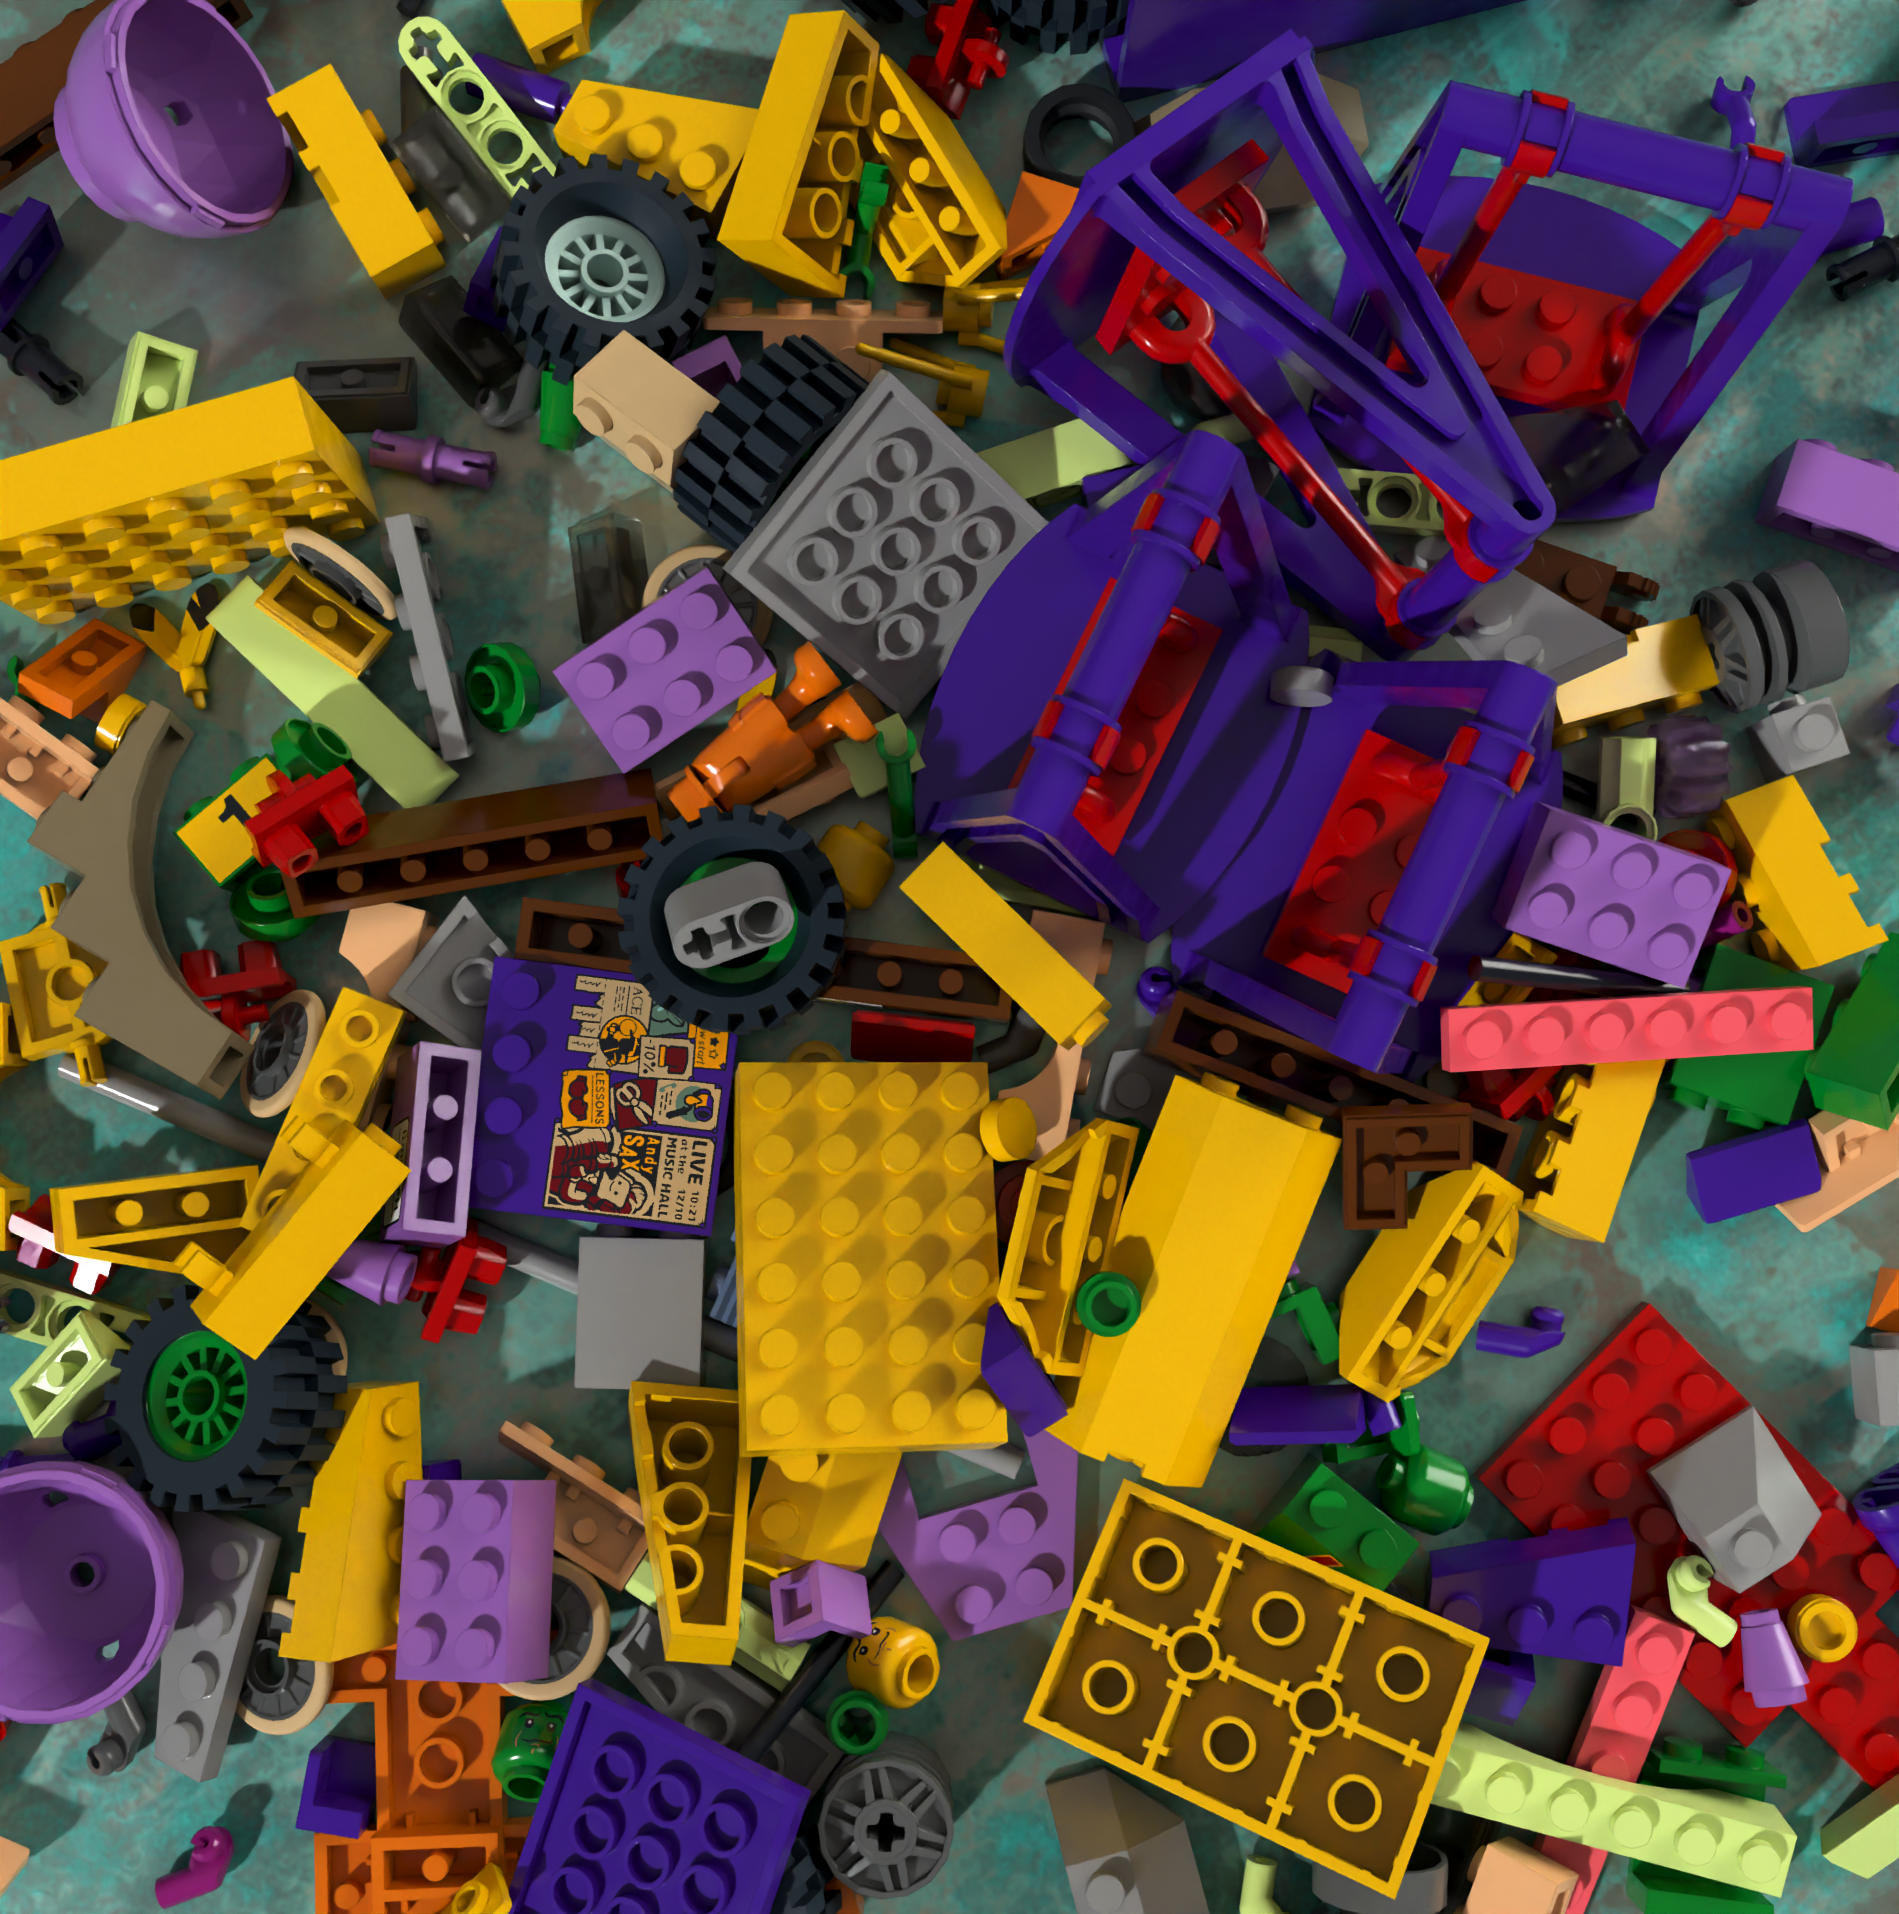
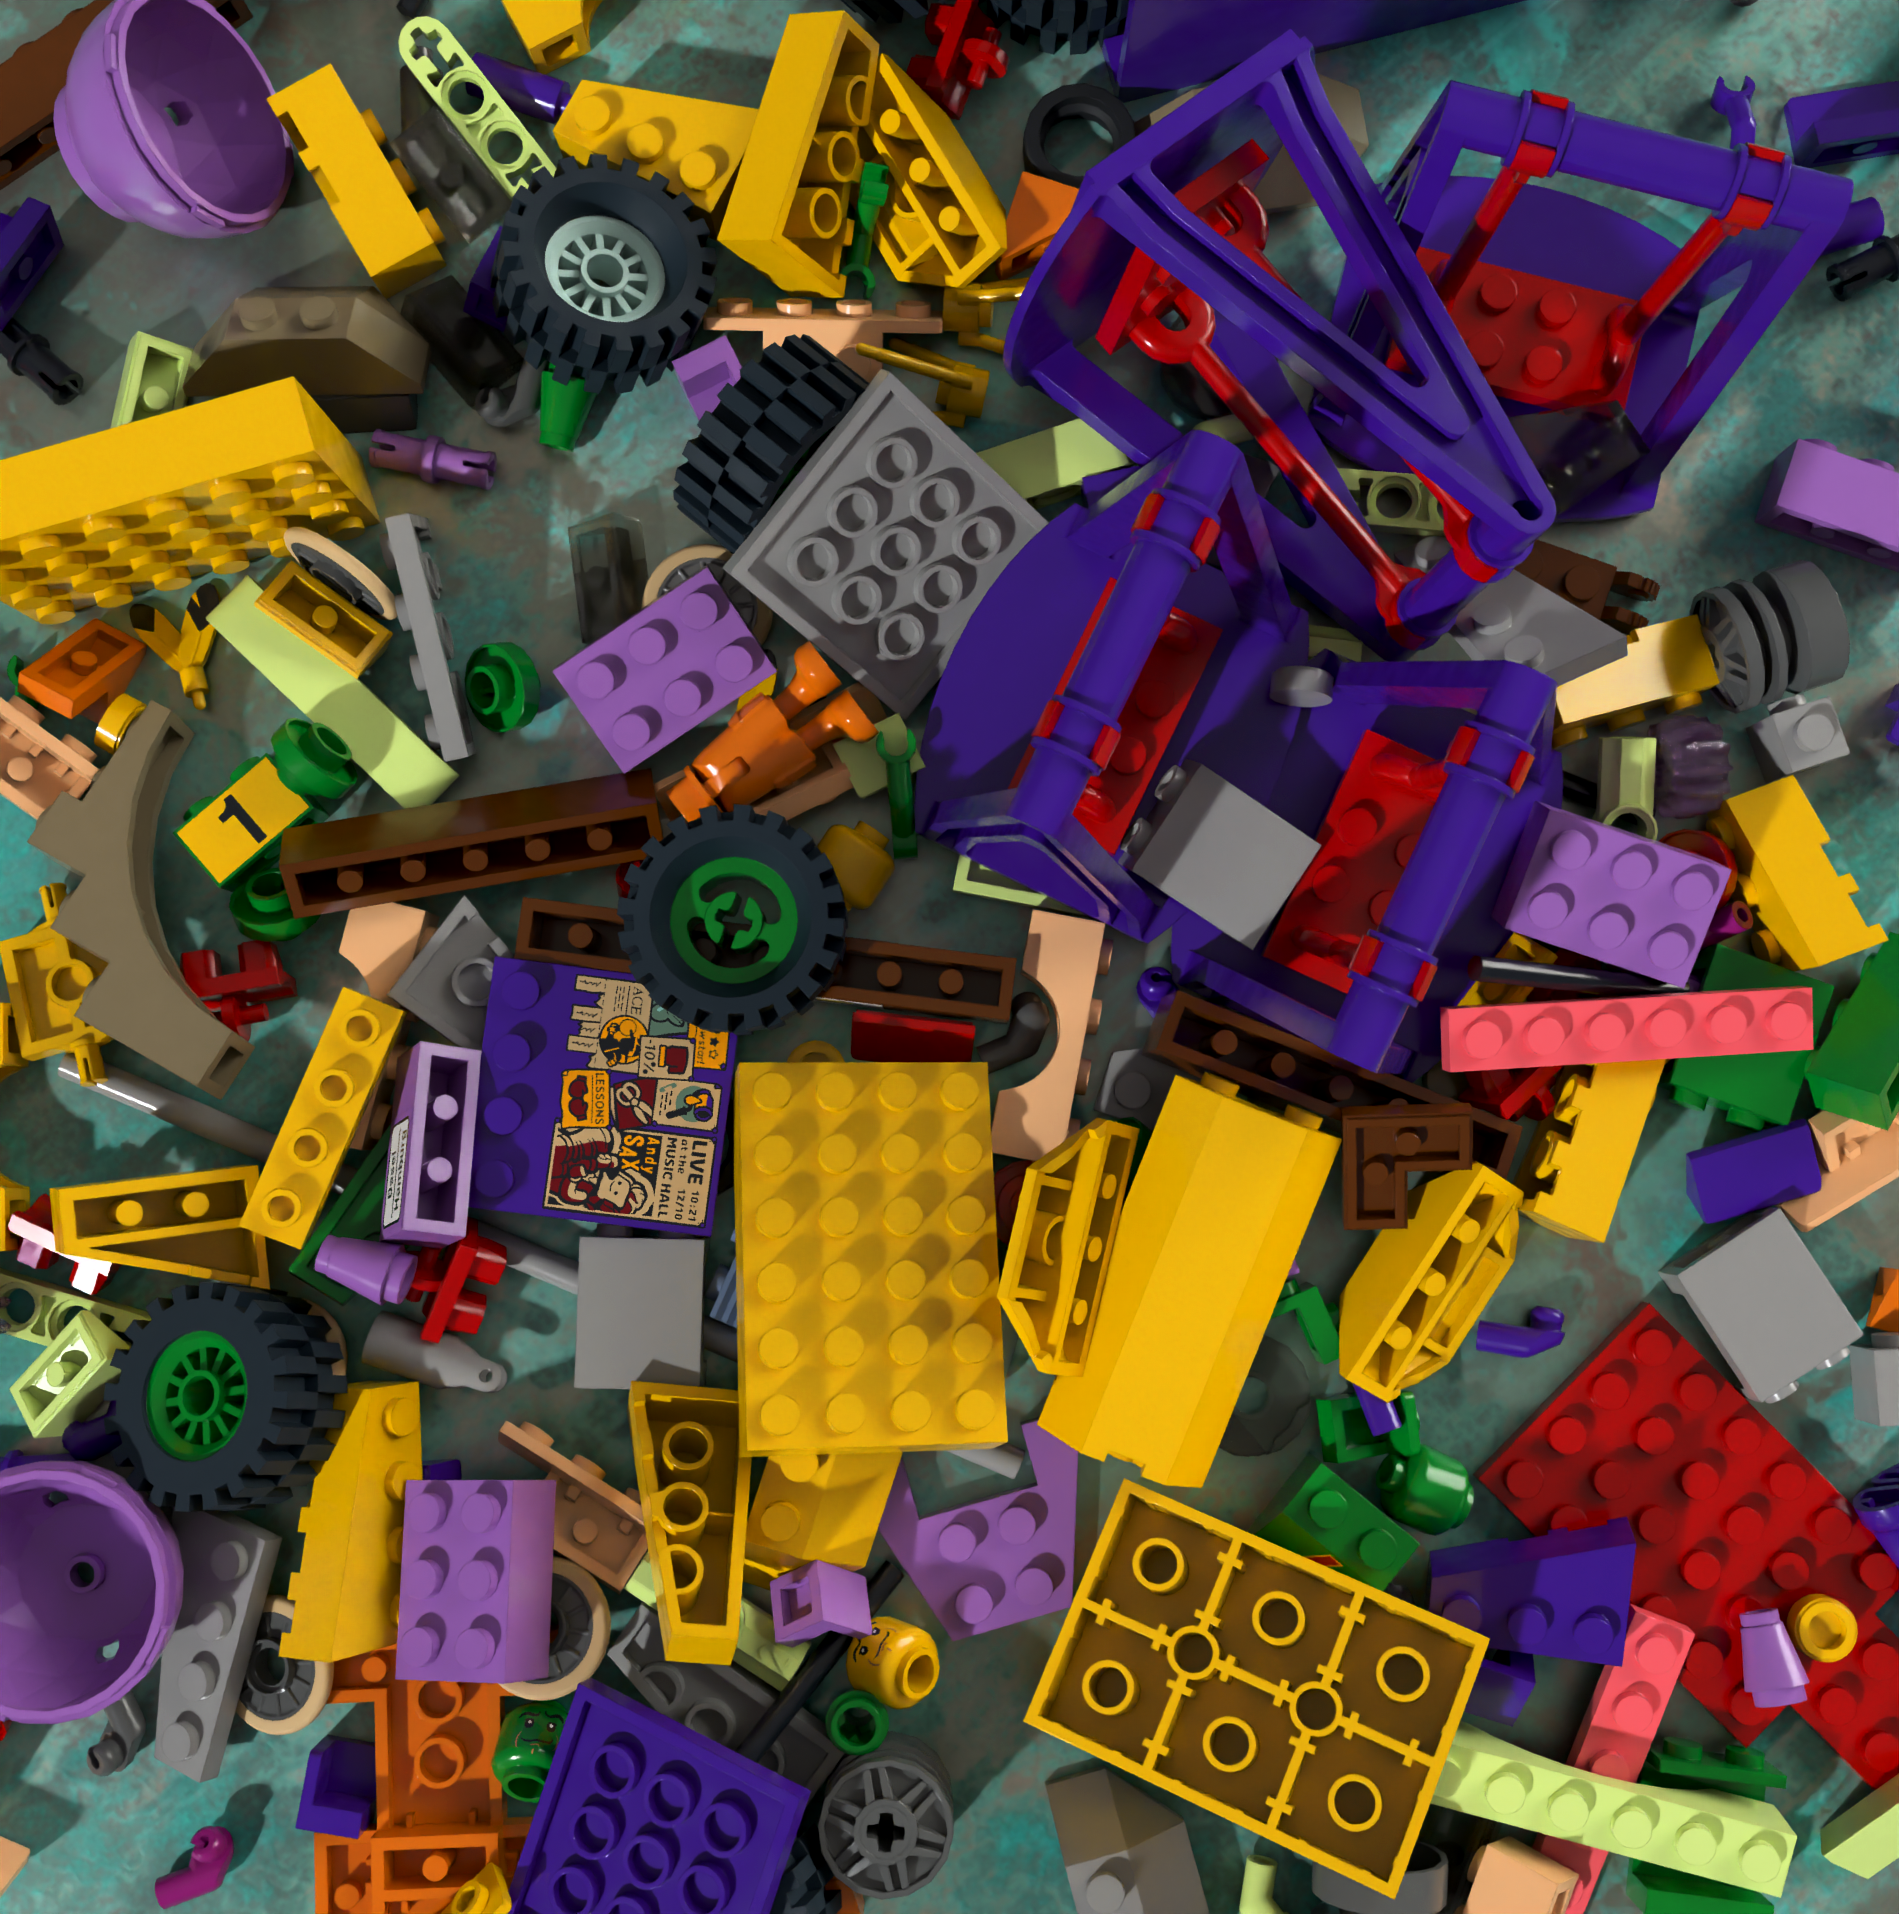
(282, 1053): wheel -> none
(298, 1236): yellow brick -> none
(300, 813): red hips -> none
(323, 336): none -> dark tan wedge
(397, 1348): none -> light grey piece
(640, 406): tan slope -> none
(716, 917): light grey beam -> none
(1007, 948): yellow brick -> none
(1008, 1129): yellow tile -> none
(1017, 1376): dark purple slope -> none
(1108, 1303): green plate -> none
(1217, 851): none -> light grey panel
(1298, 1415): dark purple slope -> none
(1690, 1602): yellowish green arm -> none
(1737, 1500): light grey slope -> none
(1764, 1304): none -> light grey panel

